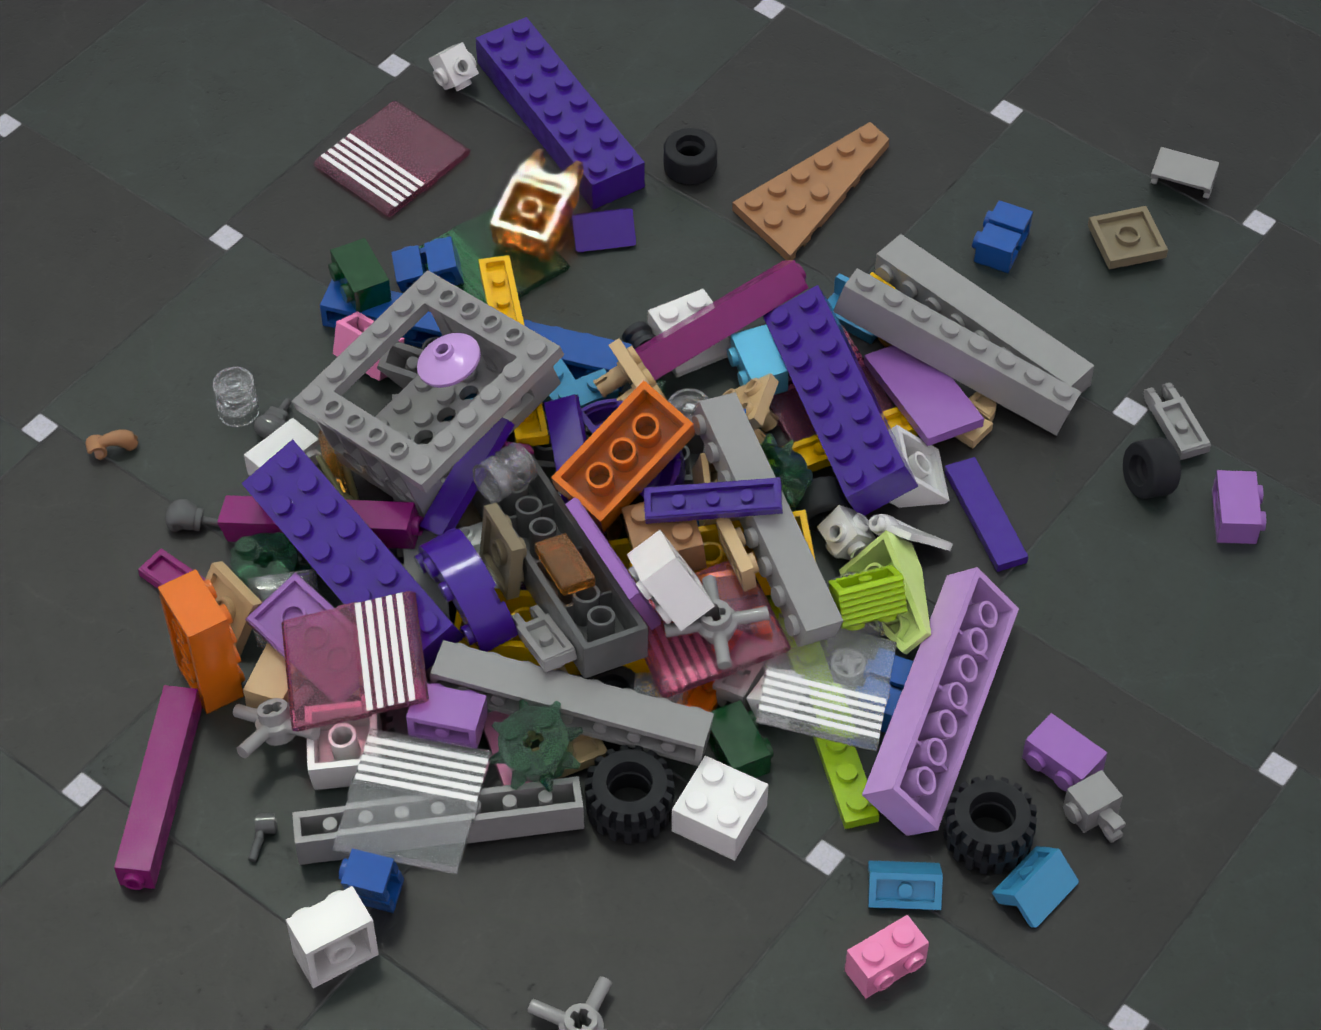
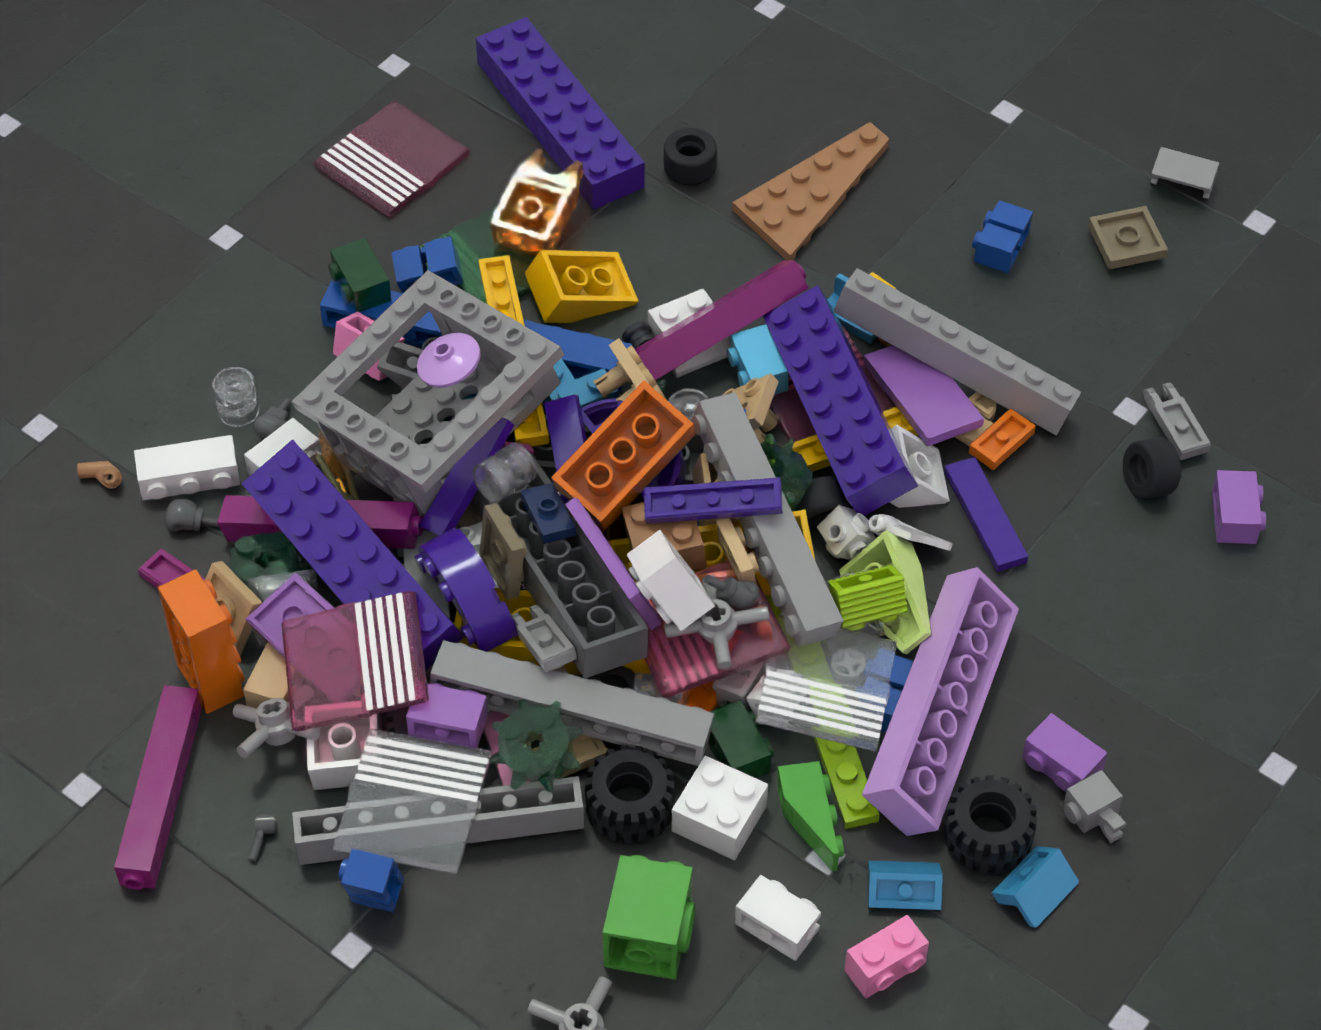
(102, 471): none -> medium nougat arm
(121, 438): medium nougat arm -> none
(187, 467): none -> white brick
(332, 936): white brick -> none
(454, 67): white brick -> none
(548, 513): none -> dark blue plate
(564, 564): clear orange tile -> none
(579, 284): none -> yellow slope
(603, 229): dark purple panel -> none
(649, 917): none -> bright green brick
(738, 594): none -> dark grey piece
(778, 917): none -> white brick
(806, 807): none -> bright green slope
(960, 300): light grey brick -> none
(1002, 439): none -> orange plate

